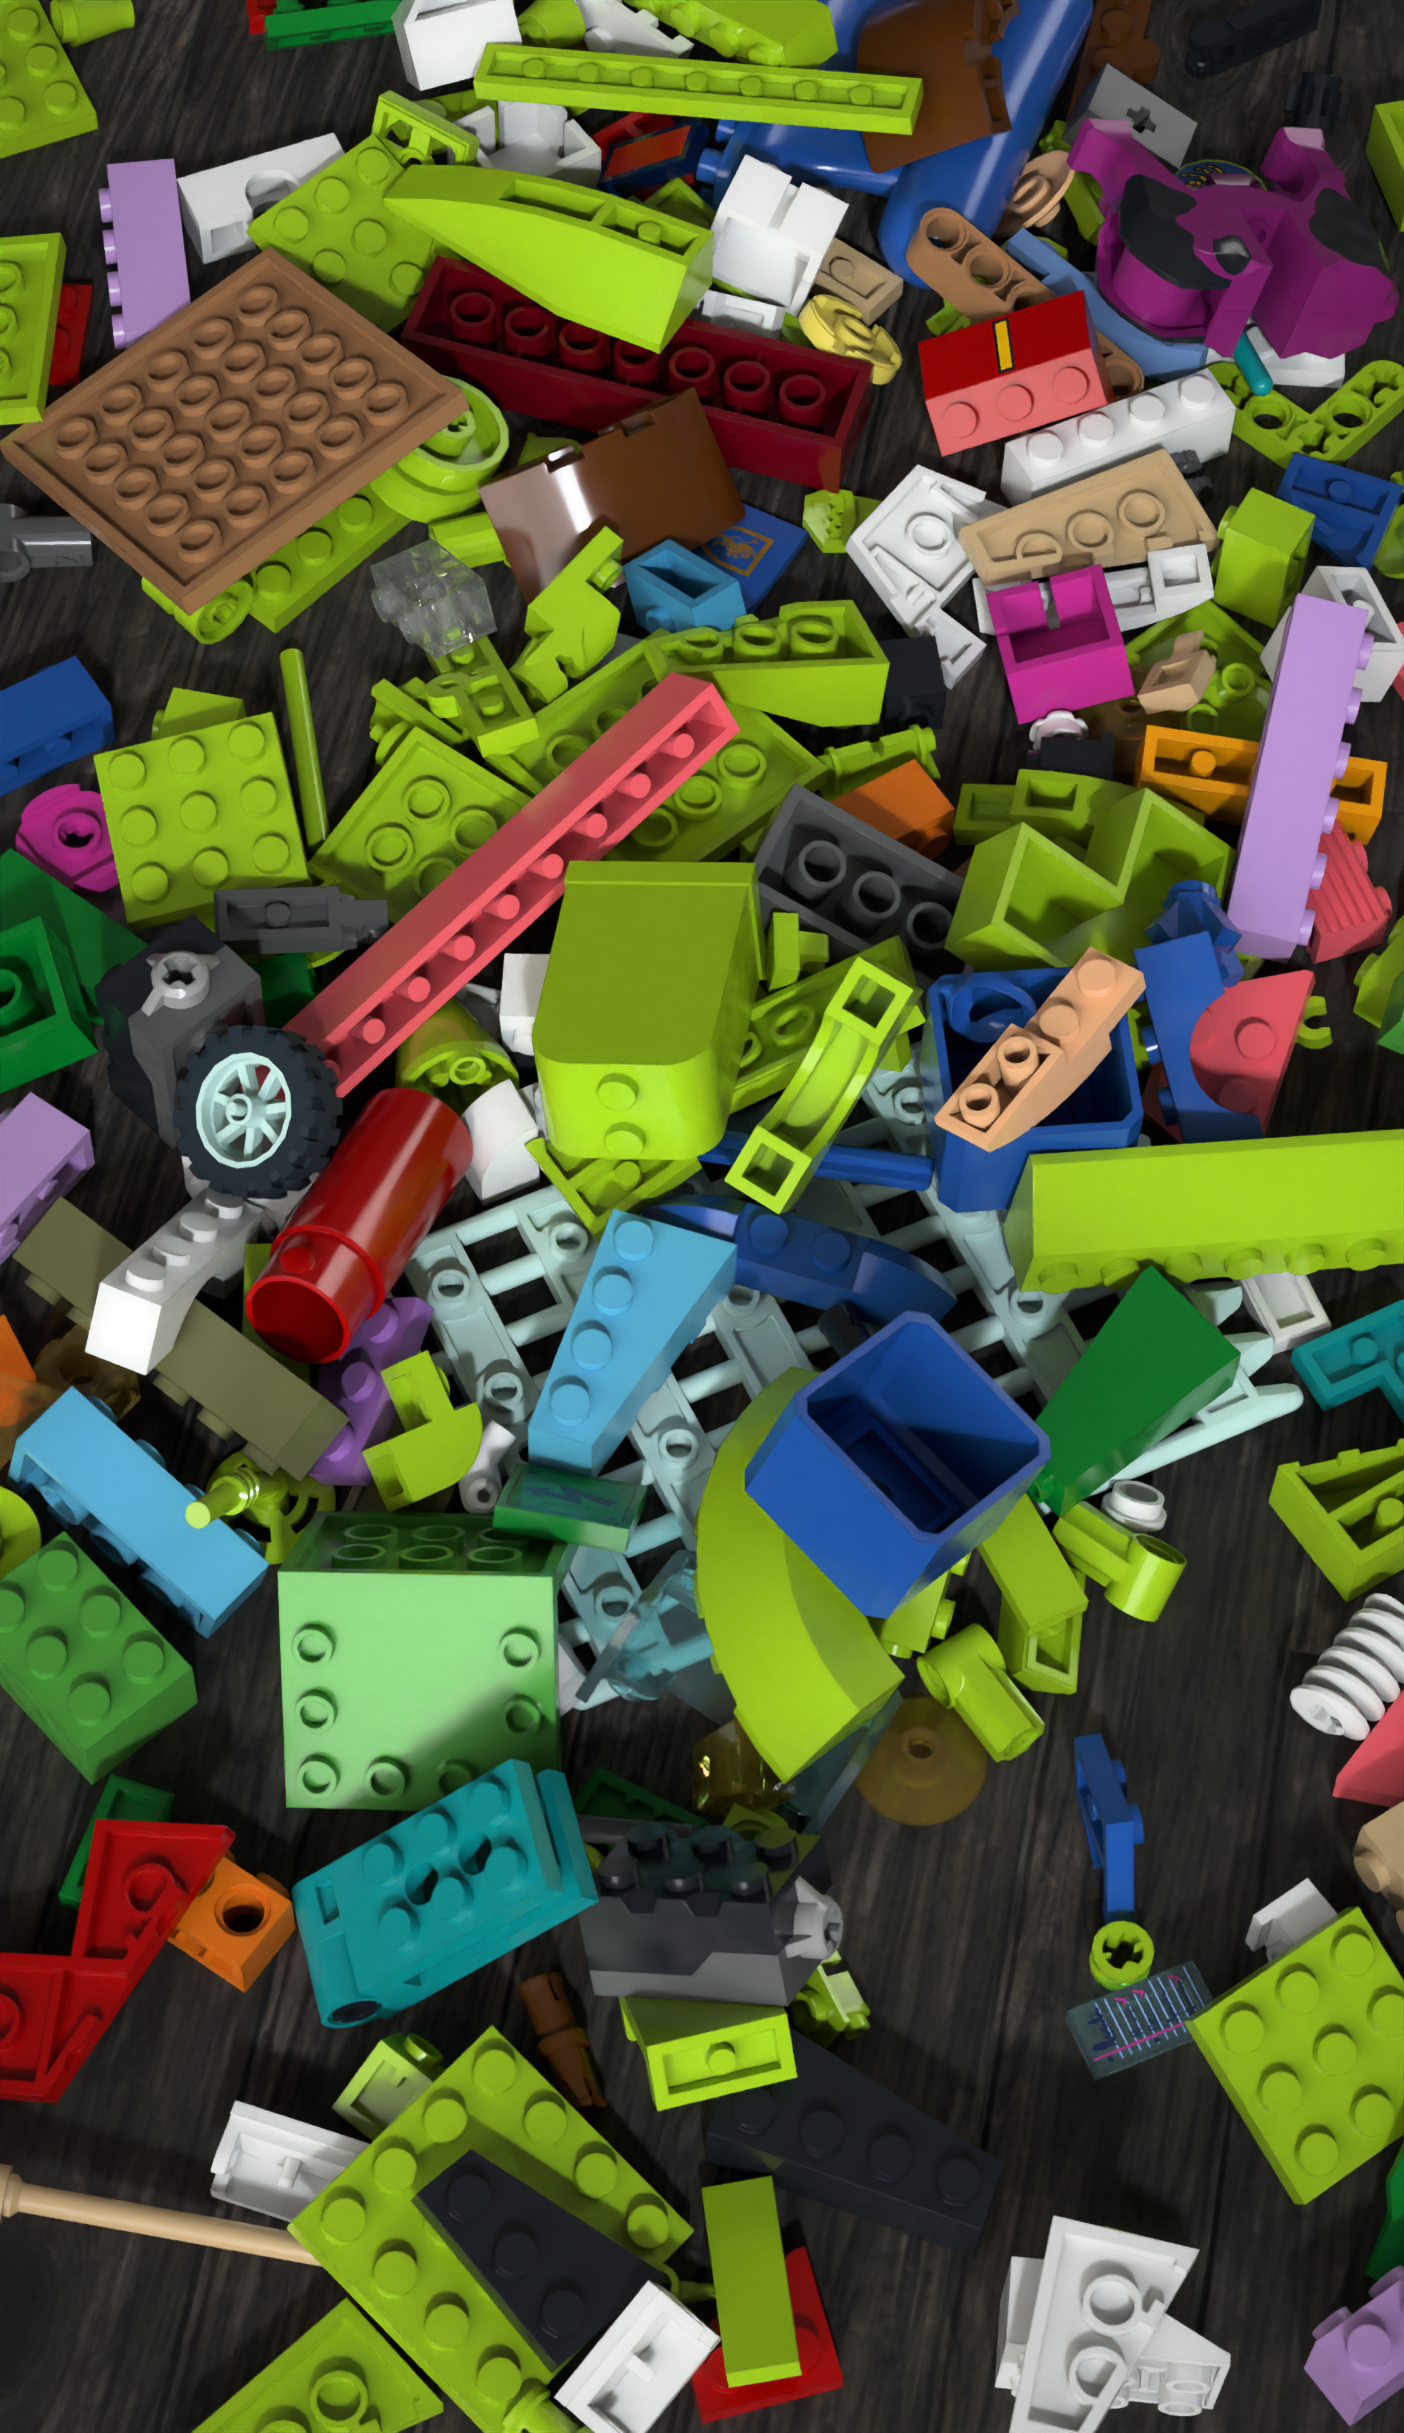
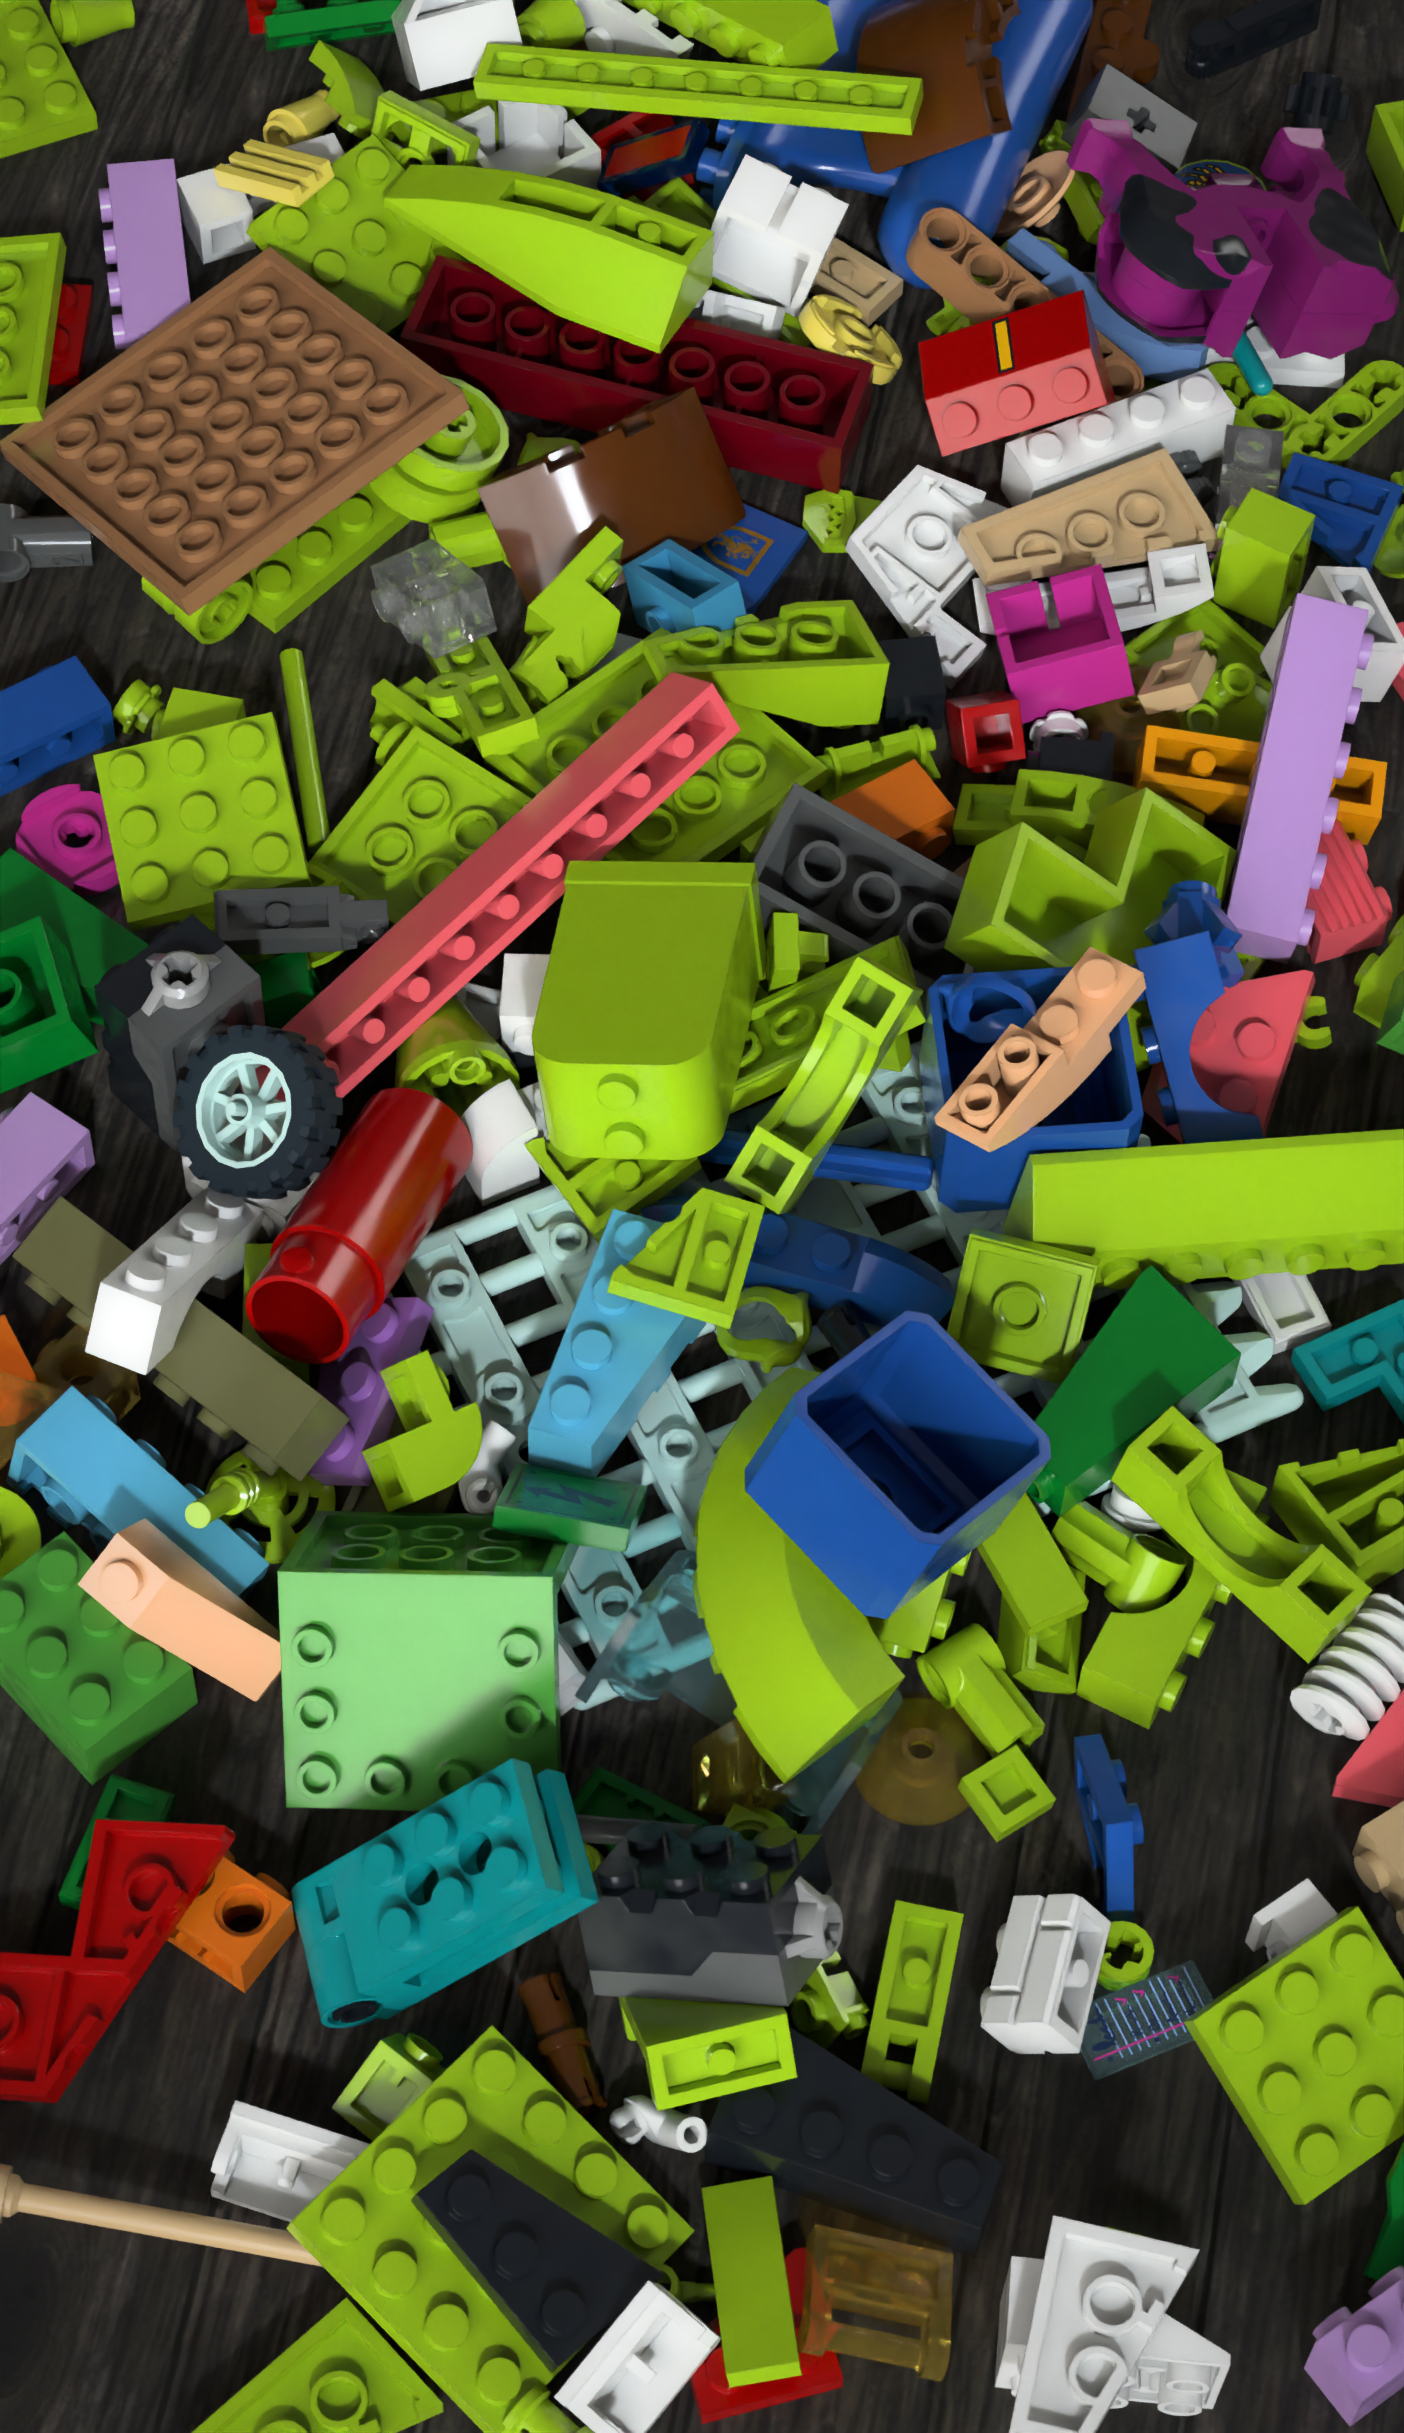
(138, 707): none -> lime plate
(184, 1609): none -> light nougat slope
(274, 173): none -> light yellow tile
(299, 120): none -> light yellow cone
(352, 90): none -> lime slope
(662, 2127): none -> white arm
(695, 1260): none -> lime wing
(769, 1351): none -> lime piece
(882, 2282): none -> clear yellow plate
(912, 1997): none -> lime plate
(985, 730): none -> red brick
(1006, 1793): none -> lime plate
(1022, 1304): none -> lime tile
(1045, 1974): none -> white brick
(1140, 1654): none -> lime arch
(1247, 460): none -> clear brick
(1289, 1585): none -> lime arch

